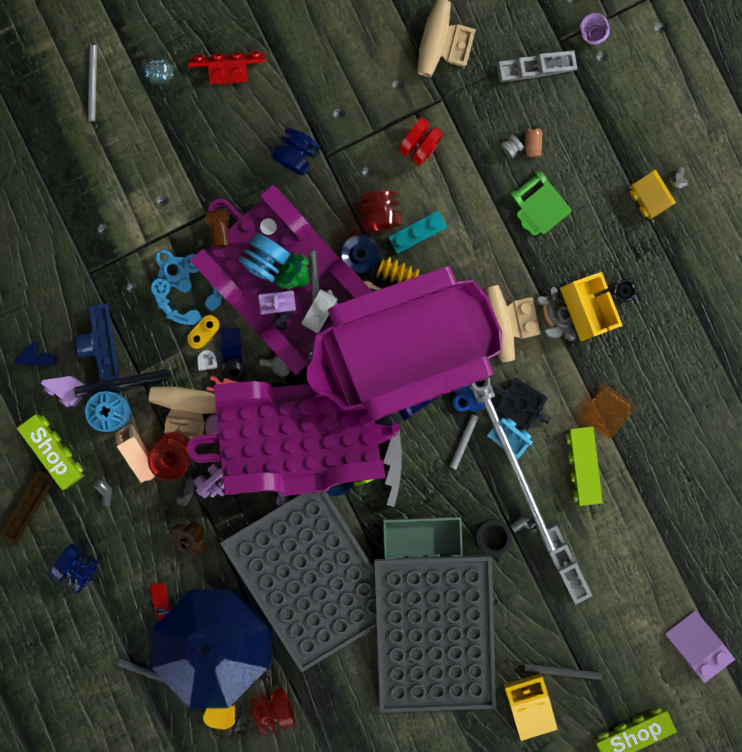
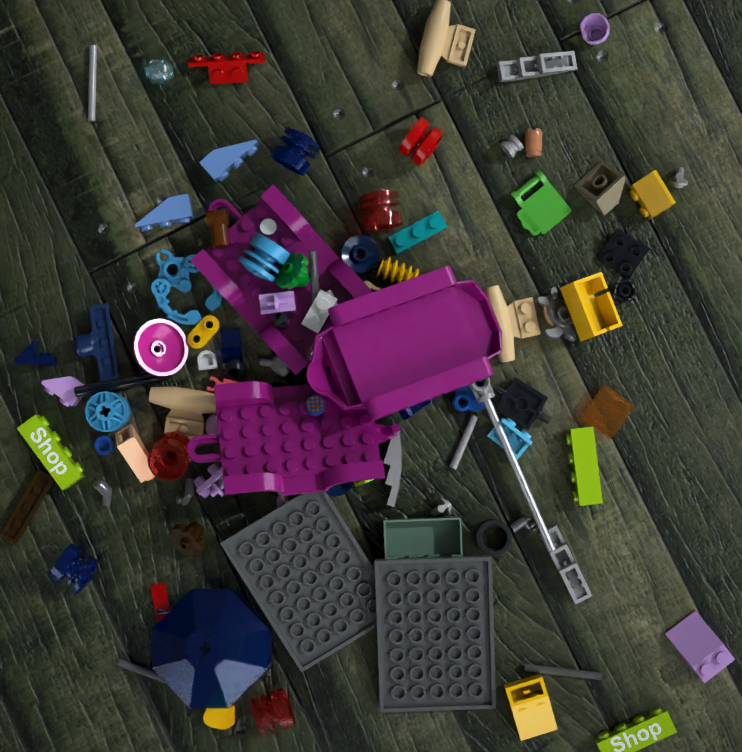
(104, 445): none -> blue tile
(170, 211): none -> medium blue slope
(170, 343): none -> dark pink dish
(222, 160): none -> medium blue slope
(315, 405): none -> tile
(444, 507): none -> light grey plate
(602, 187): none -> dark tan slope
(623, 253): none -> black hinge

